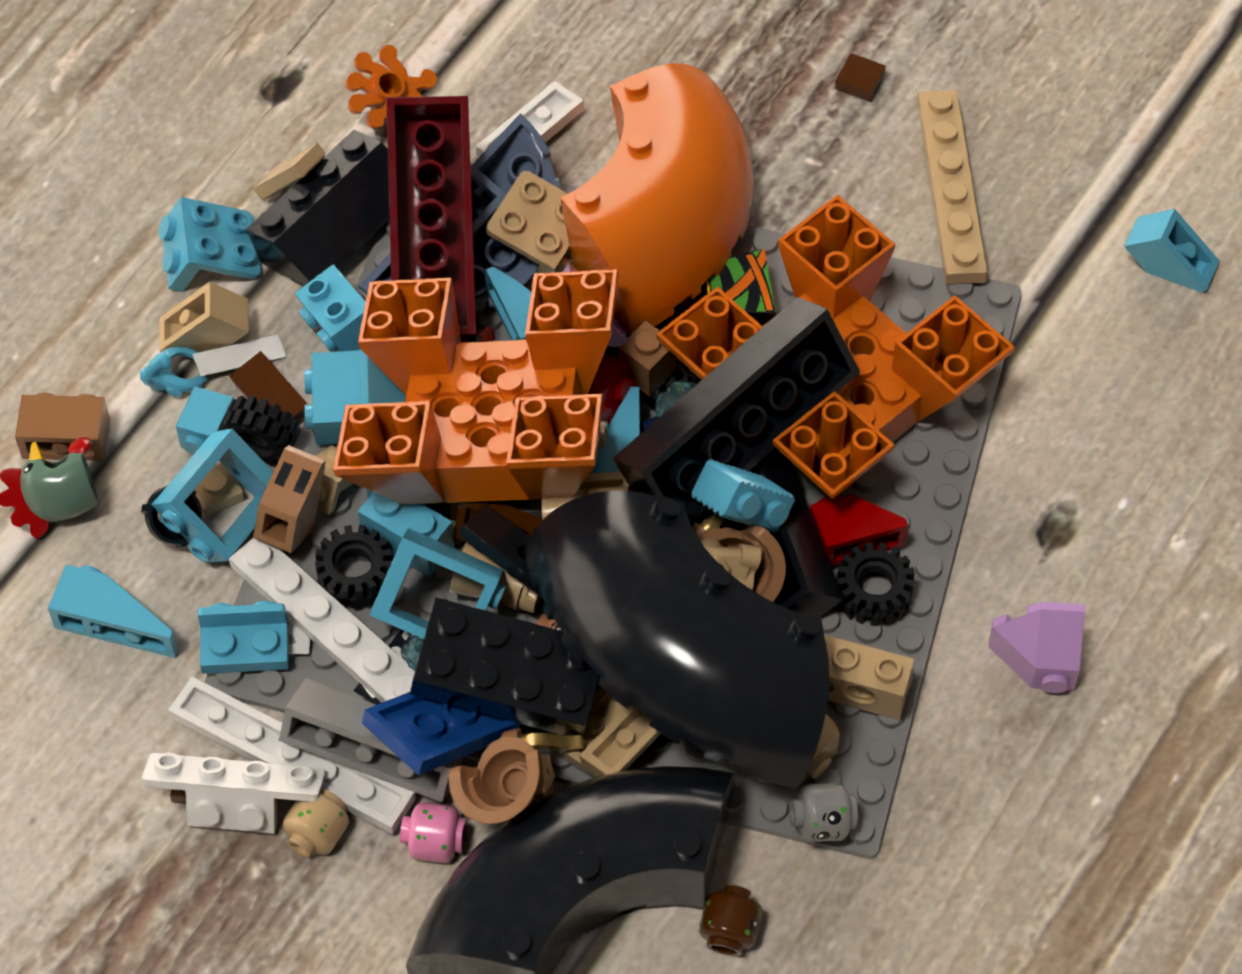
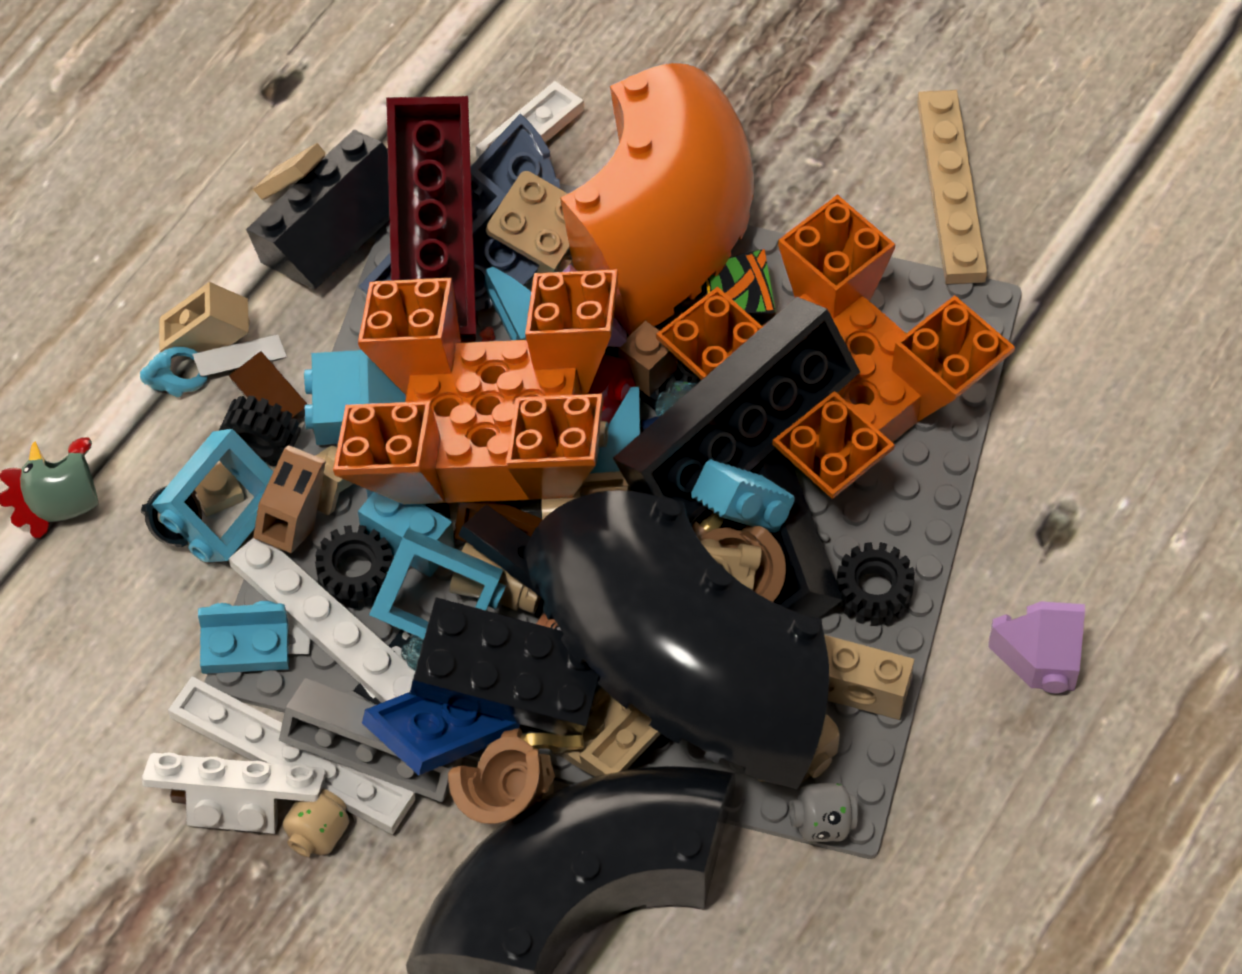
(59, 421): medium nougat brick -> none
(101, 609): medium azure slope -> none
(201, 417): medium azure brick -> none
(207, 239): medium azure bracket -> none
(334, 308): medium azure brick -> none
(383, 84): orange animal -> none
(434, 832): bright pink head -> none
(730, 920): reddish brown head -> none
(853, 522): red slope -> none
(860, 77): reddish brown tile -> none
(1172, 250): medium azure slope -> none

